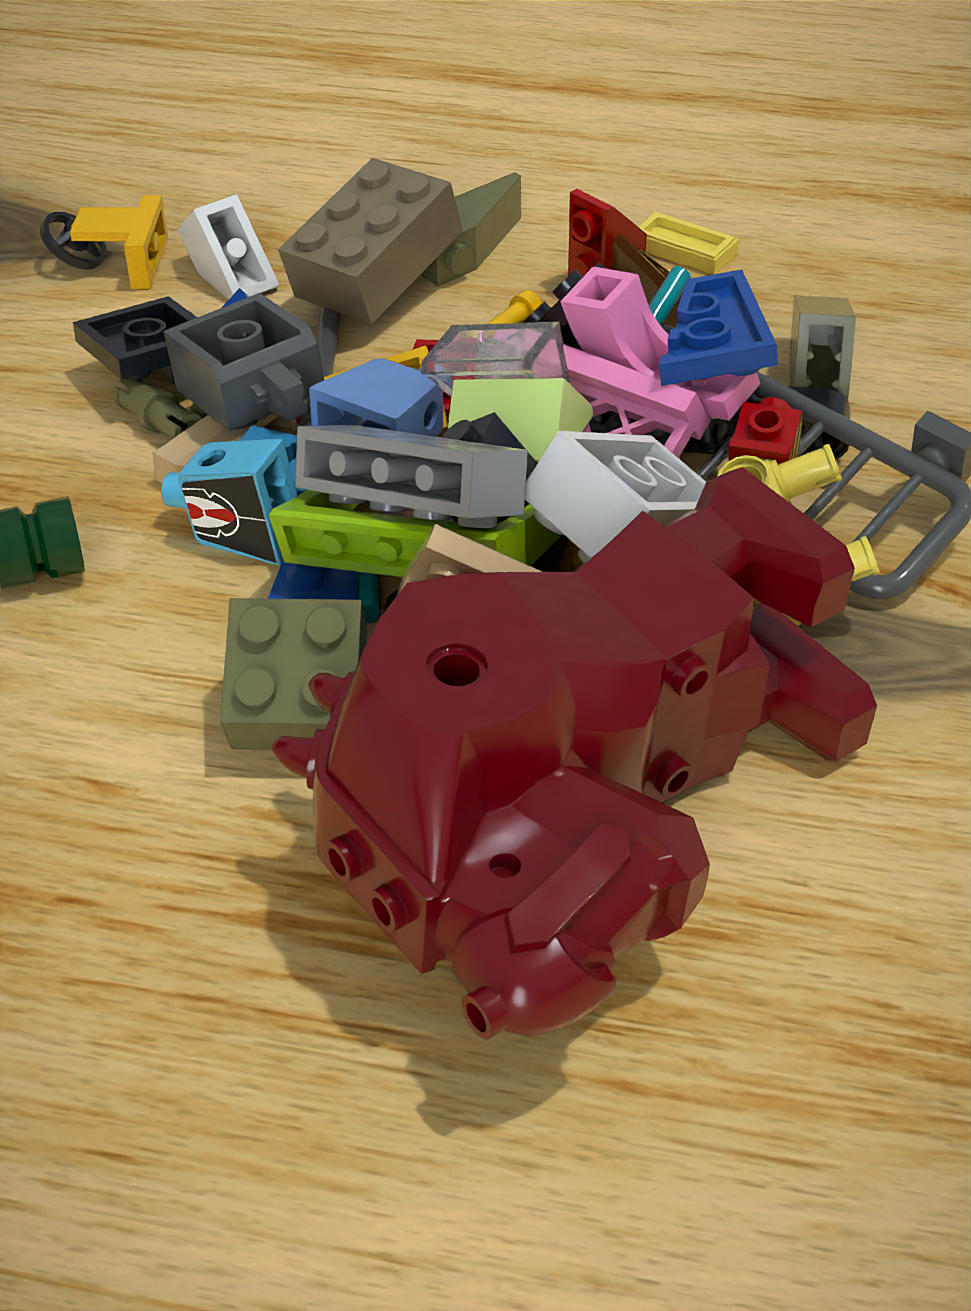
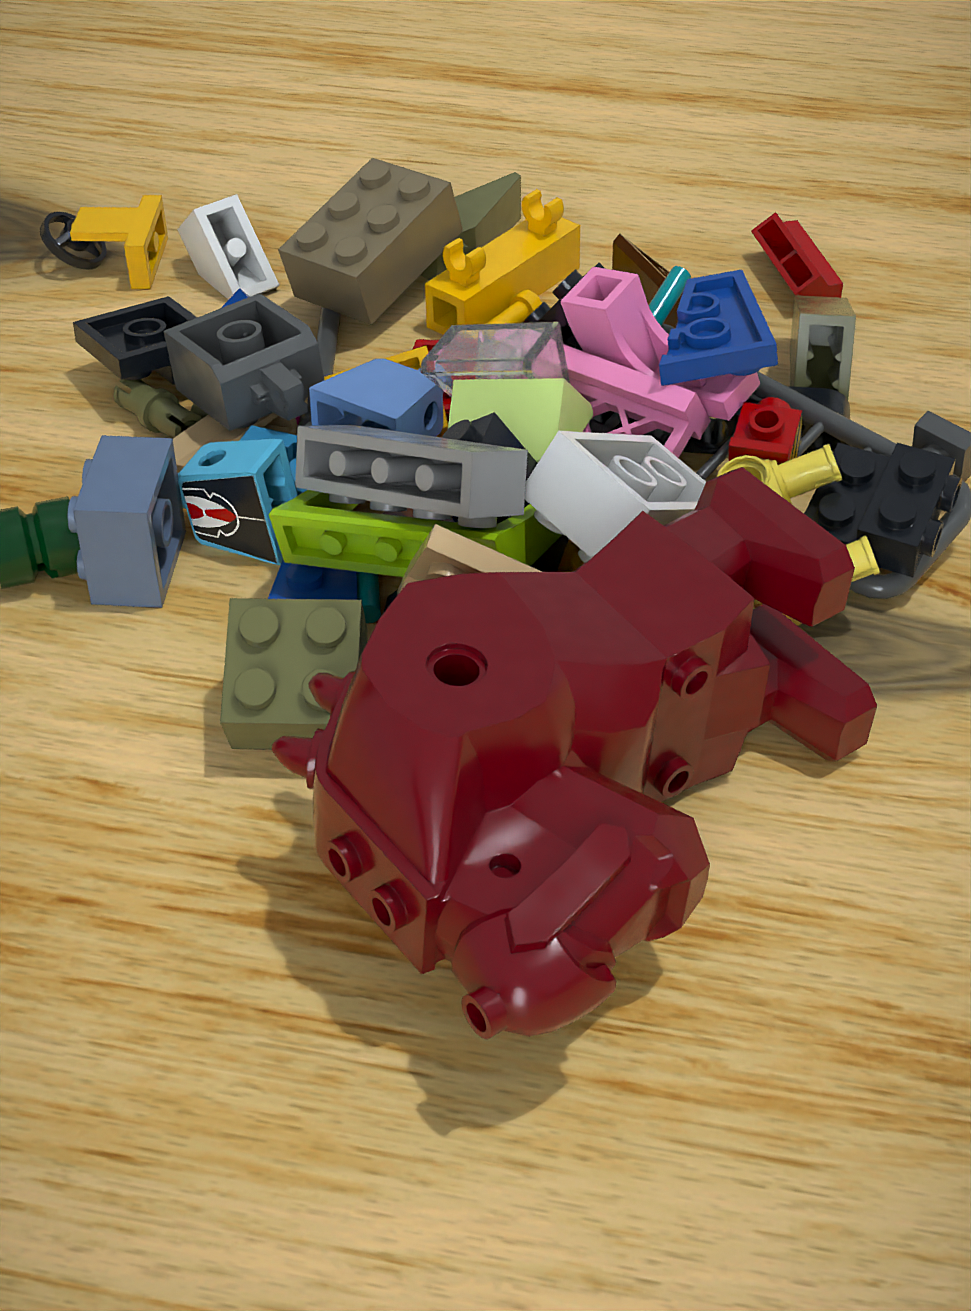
(128, 521): none -> sand blue brick
(524, 258): none -> yellow brick
(593, 230): red slope -> none
(688, 243): light yellow tile -> none
(797, 258): none -> red piece
(889, 502): none -> black plate

